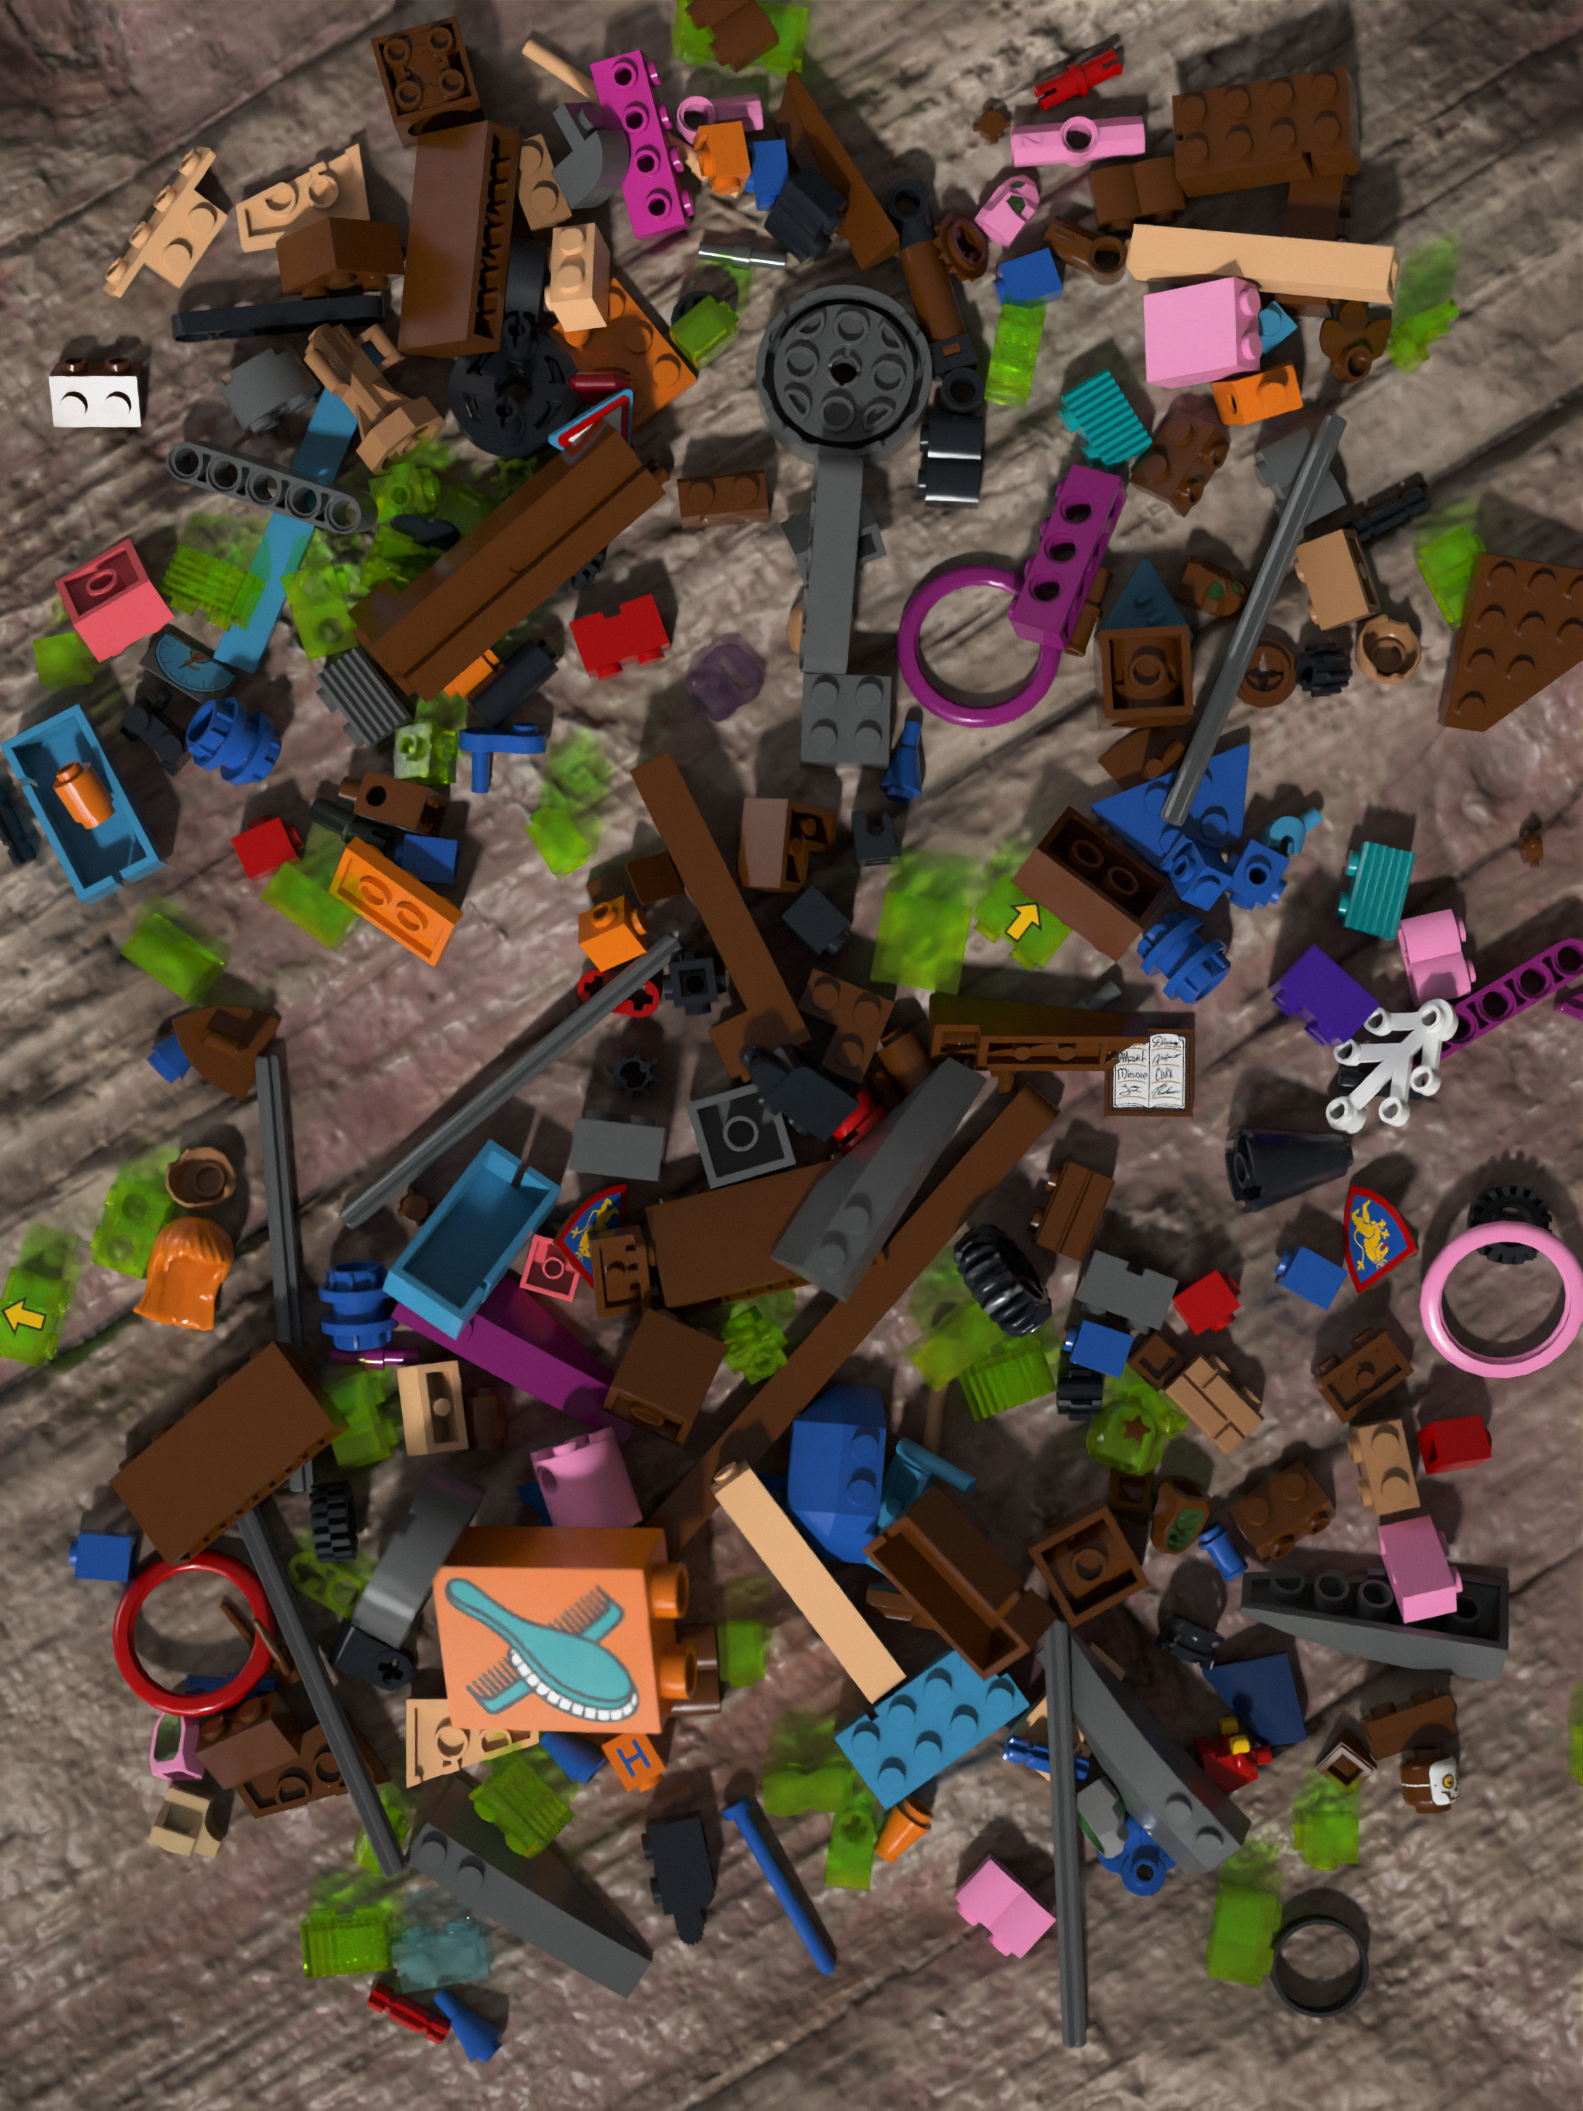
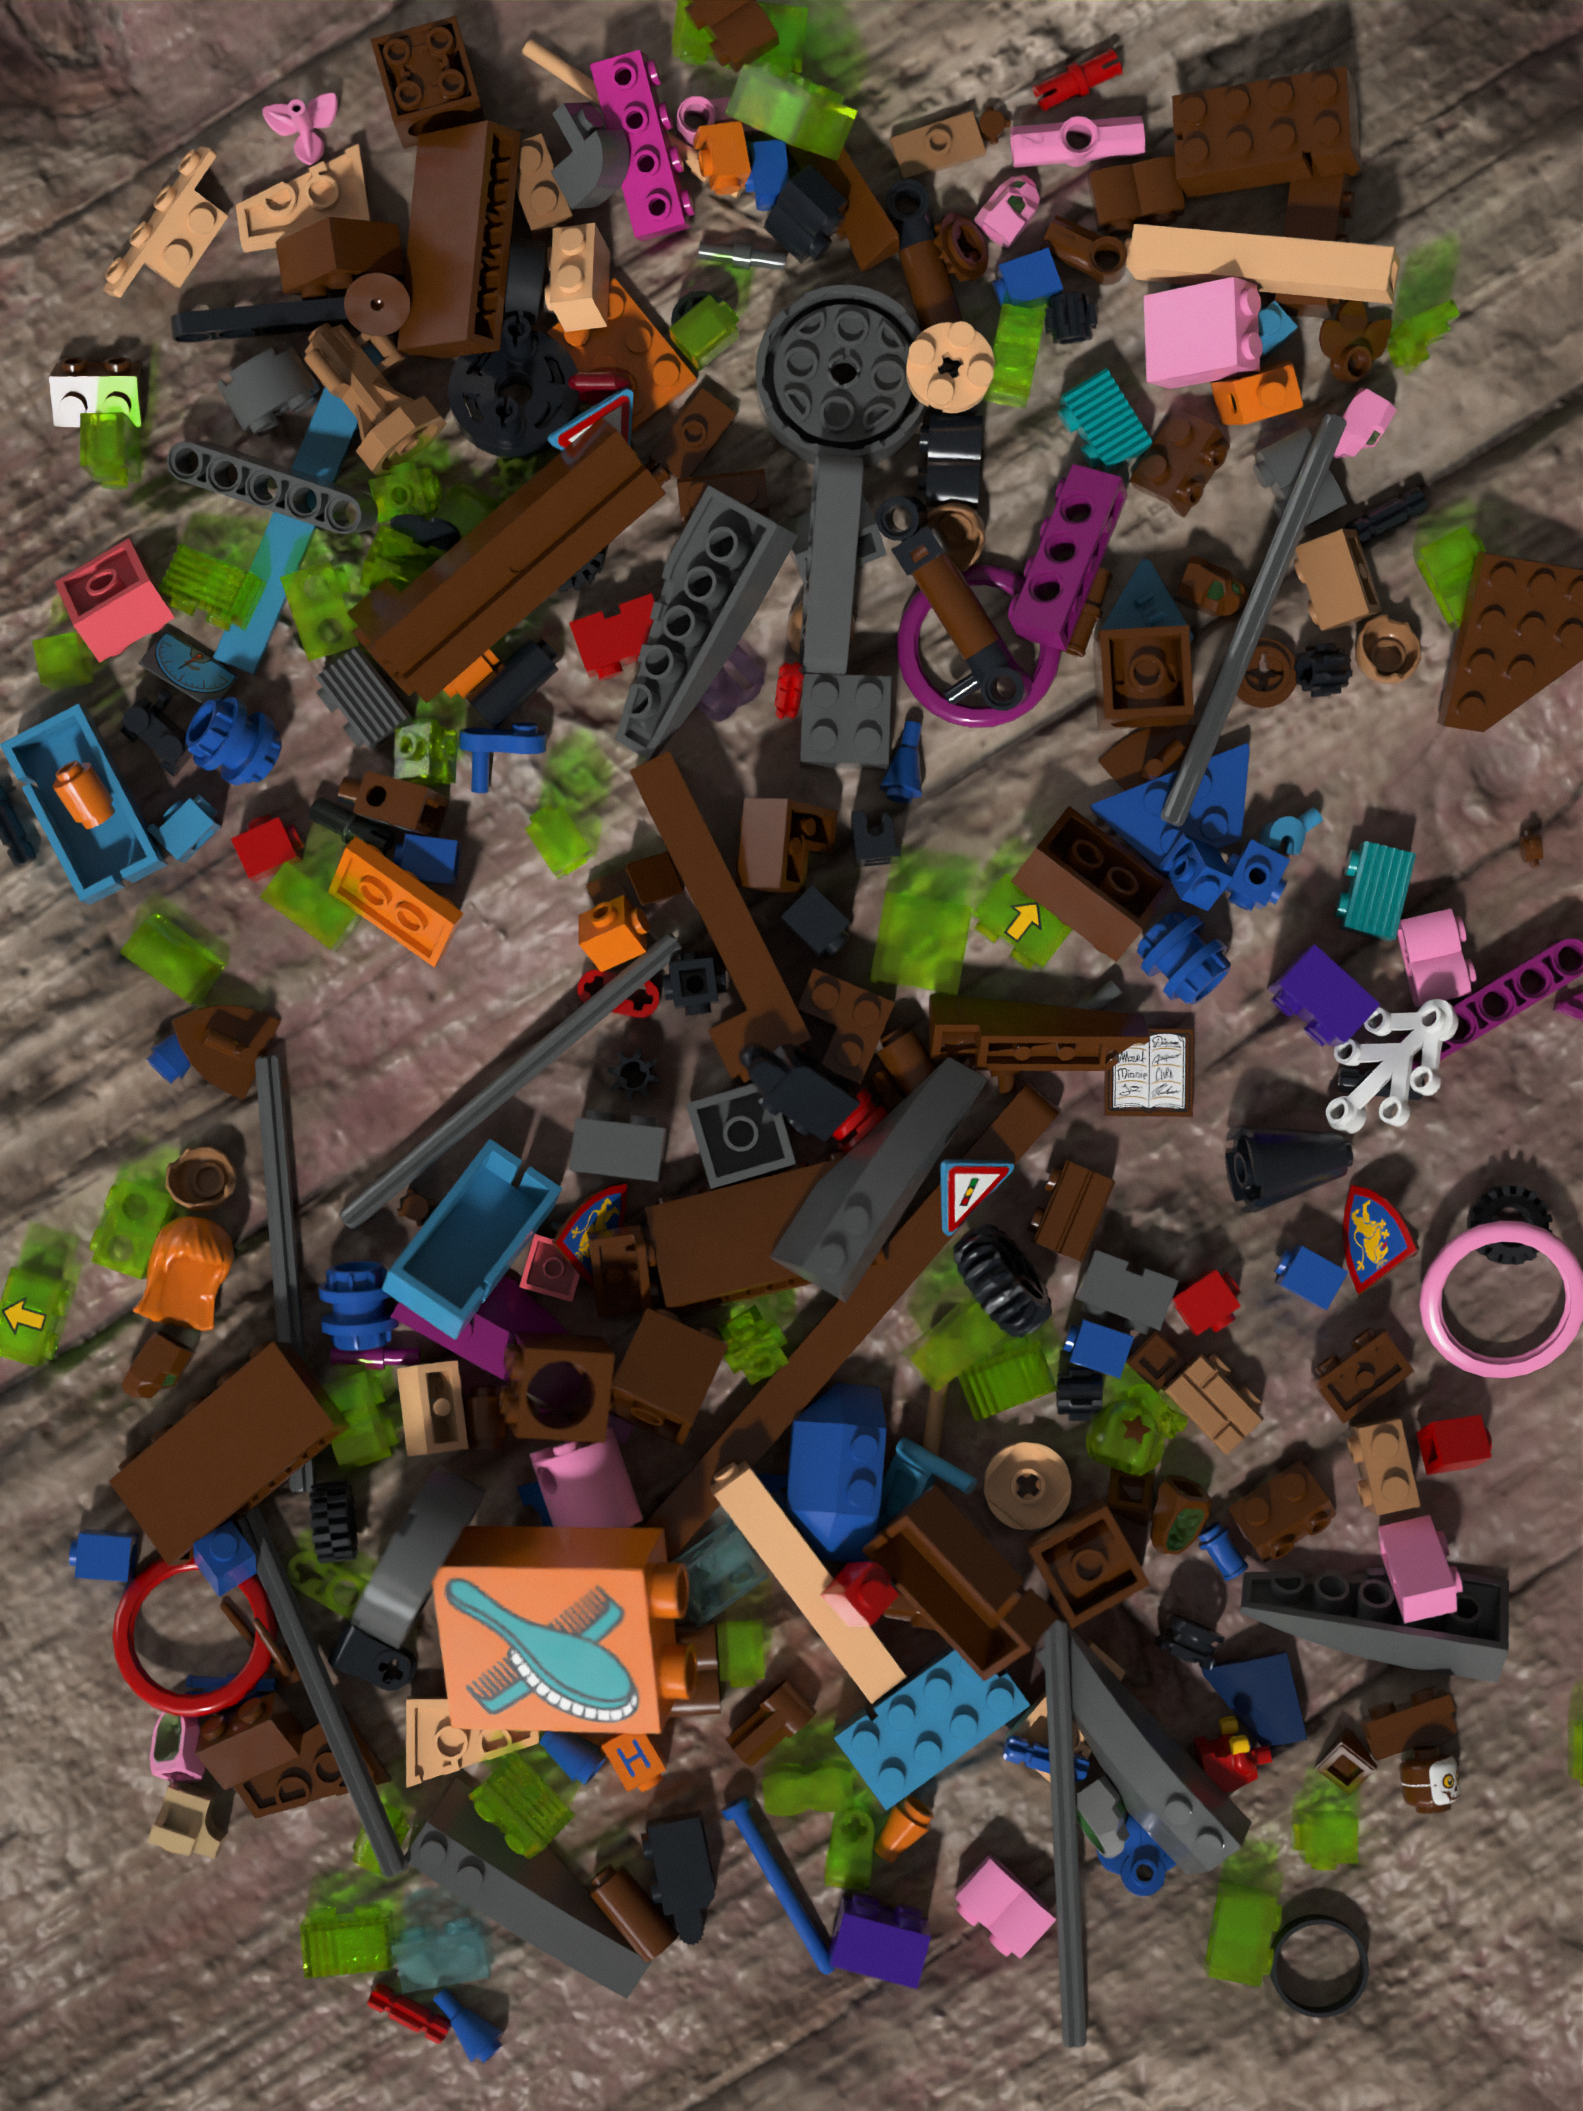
(110, 449): none -> clear neon green brick
(157, 1366): none -> reddish brown rock
(186, 827): none -> dark azure brick
(224, 1558): none -> blue brick
(294, 118): none -> bright pink plant
(377, 304): none -> reddish brown piece
(586, 1414): none -> reddish brown brick
(632, 1912): none -> reddish brown brick
(694, 435): none -> reddish brown plate
(704, 608): none -> dark grey wedge
(719, 1572): none -> clear light blue bracket
(778, 1716): none -> reddish brown piece
(789, 690): none -> red axle
(792, 109): none -> clear neon green brick
(860, 1593): none -> red brick
(880, 1940): none -> dark purple brick
(927, 558): none -> piece
(938, 146): none -> medium nougat plate
(941, 390): none -> light nougat plate
(962, 530): none -> medium nougat hair
(966, 1186): none -> piece
(1027, 1511): none -> light nougat plate
(1070, 318): none -> black gear
(1366, 422): none -> bright pink rock

